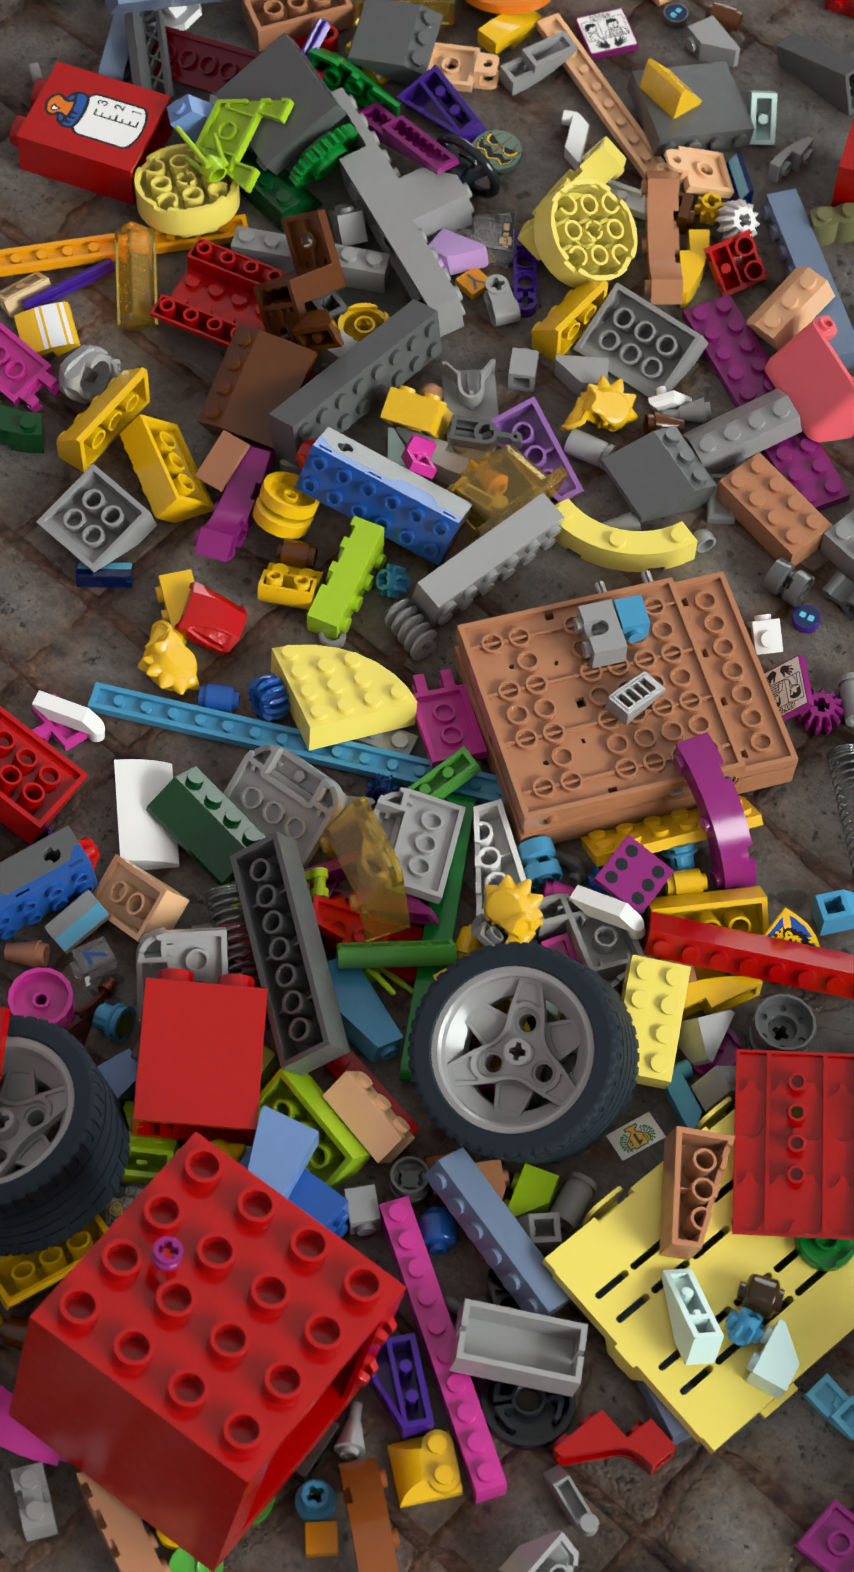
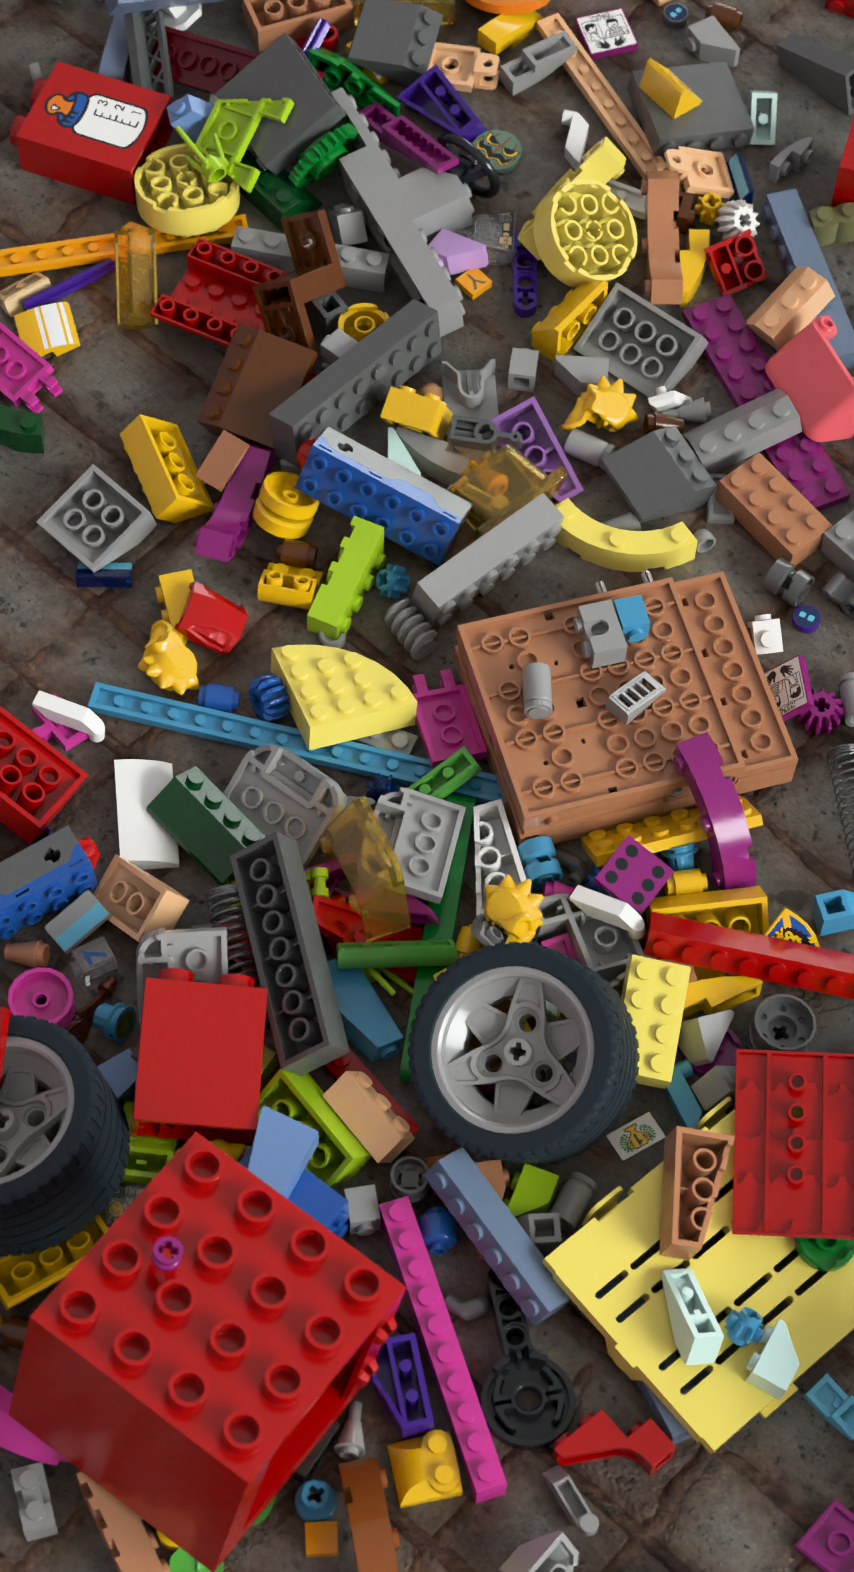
(87, 373): light grey helmet -> none
(104, 419): yellow slope -> none
(318, 331): reddish brown slope -> none
(418, 455): dark pink bracket -> none
(500, 301): light grey piece -> none
(518, 1347): light grey piece -> none
(537, 690): none -> light grey piece
(761, 1295): dark brown head -> none

